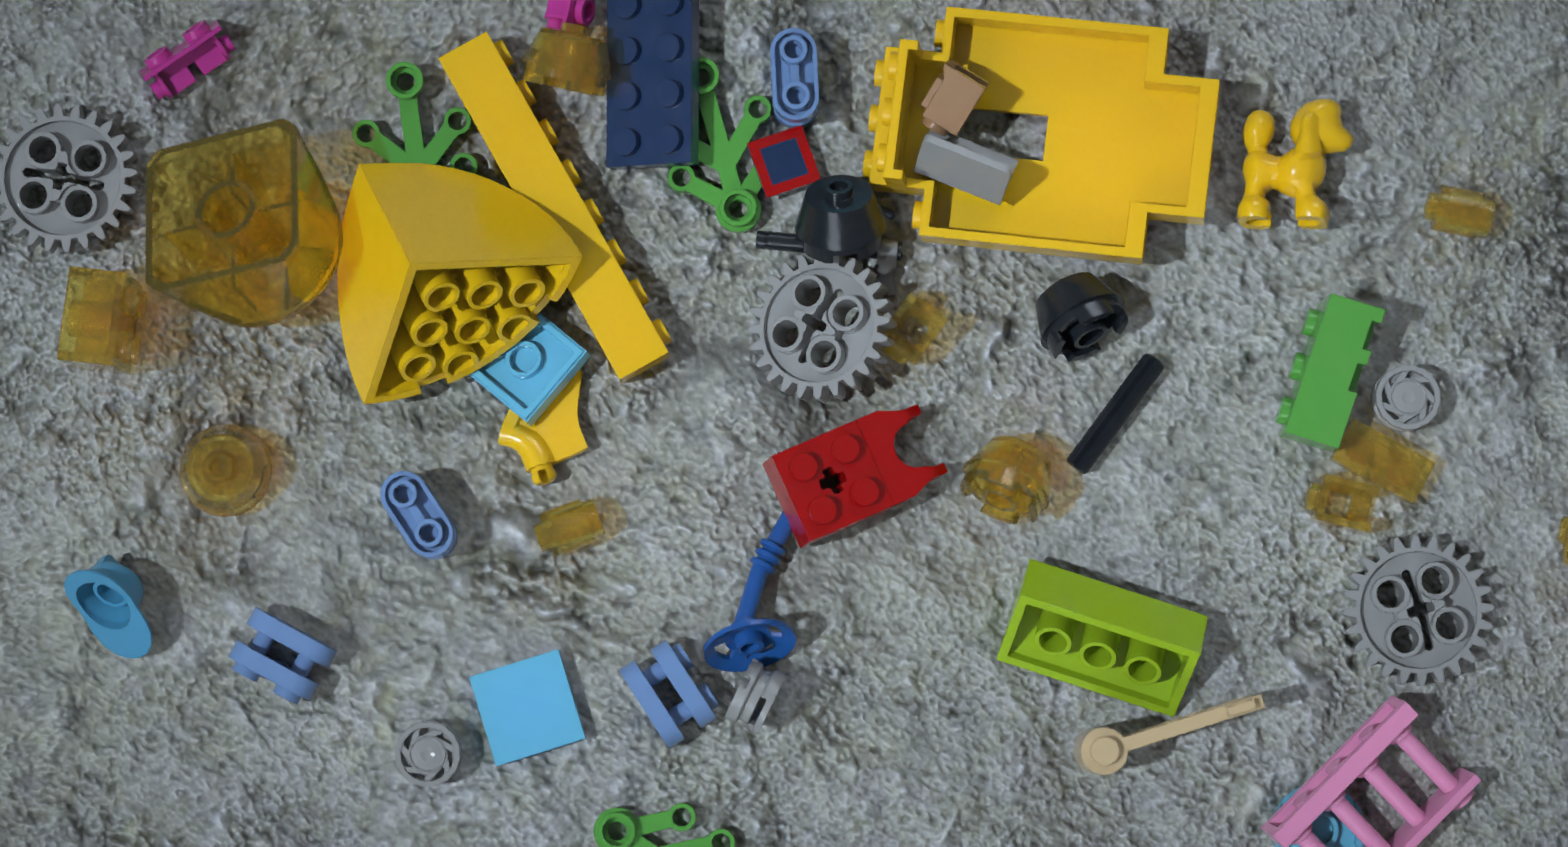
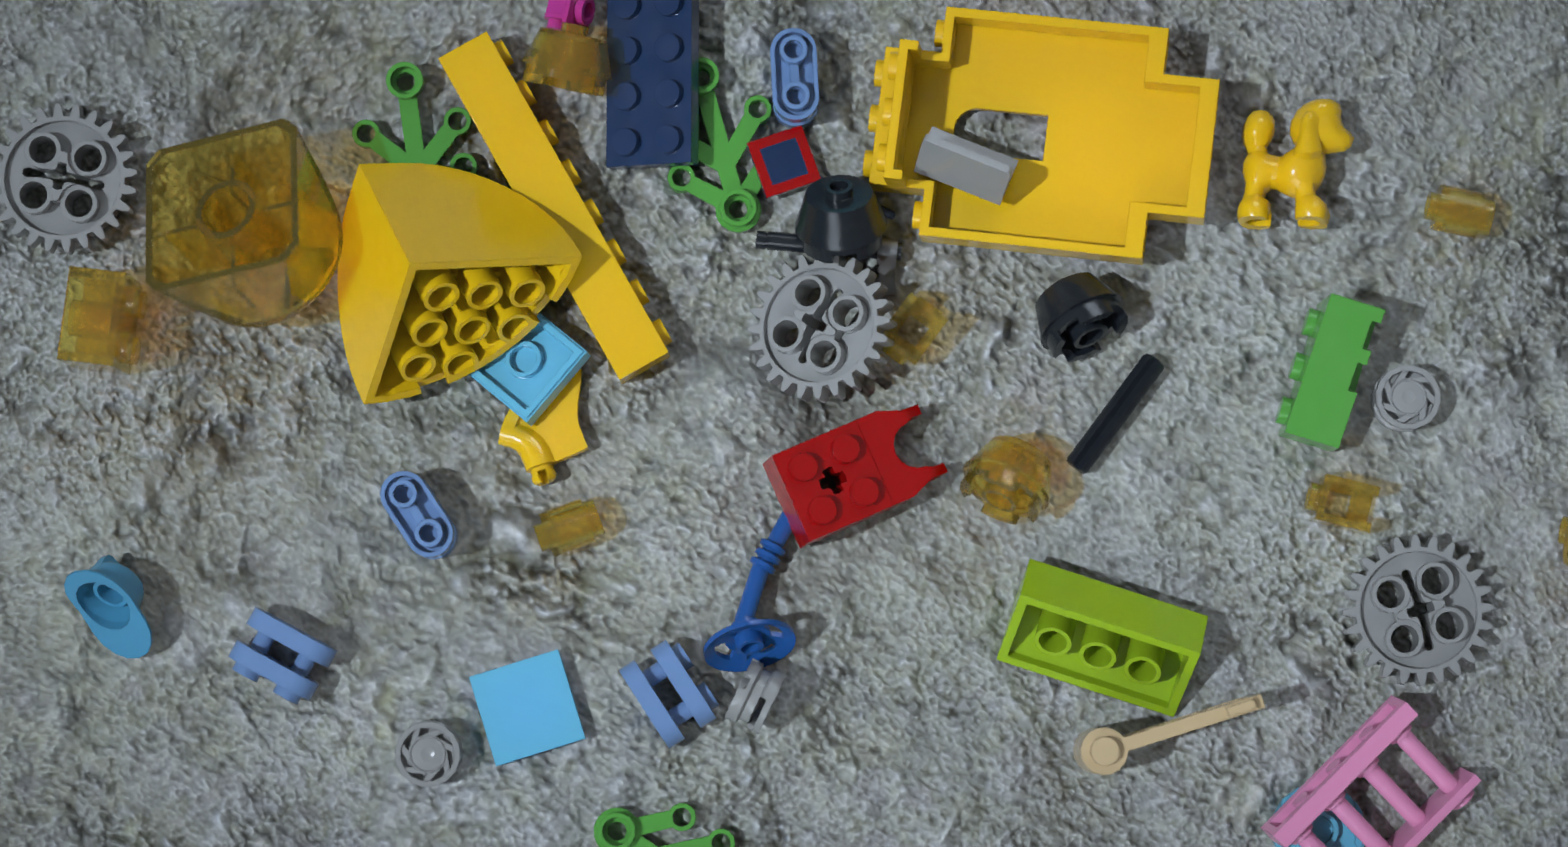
(199, 46): dark pink hinge -> none
(225, 470): clear yellow cone -> none
(952, 99): medium nougat window -> none
(1382, 461): clear yellow plate -> none

